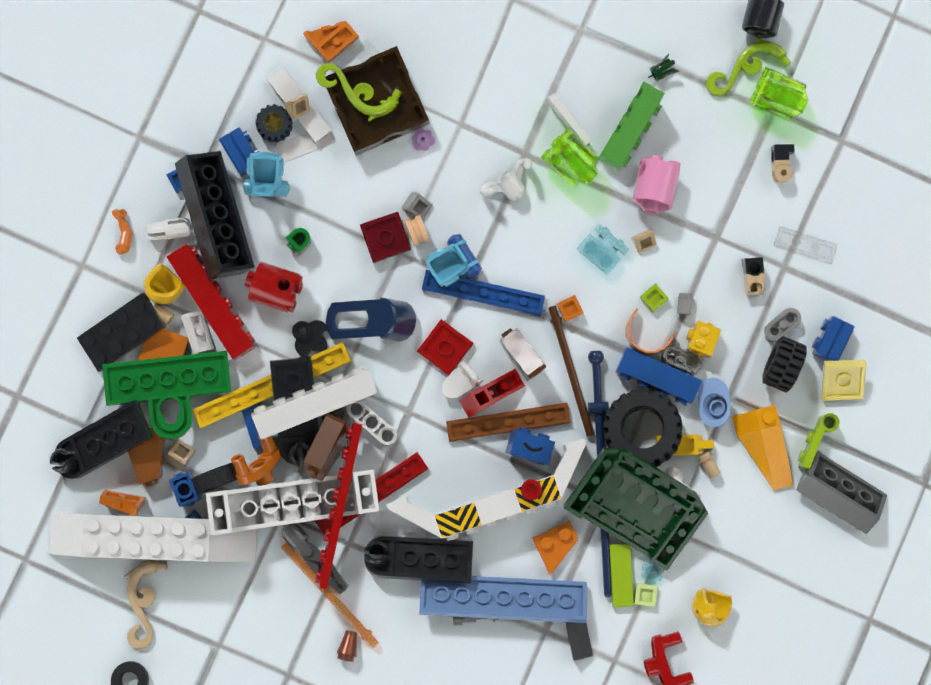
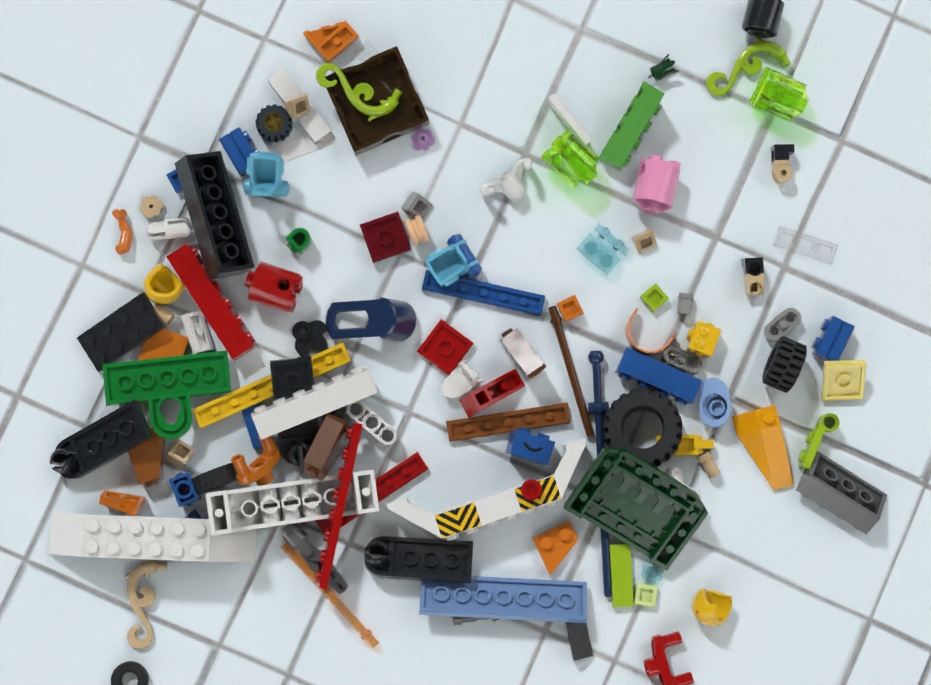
(147, 202): none -> tan plant
(348, 646): copper cone -> none

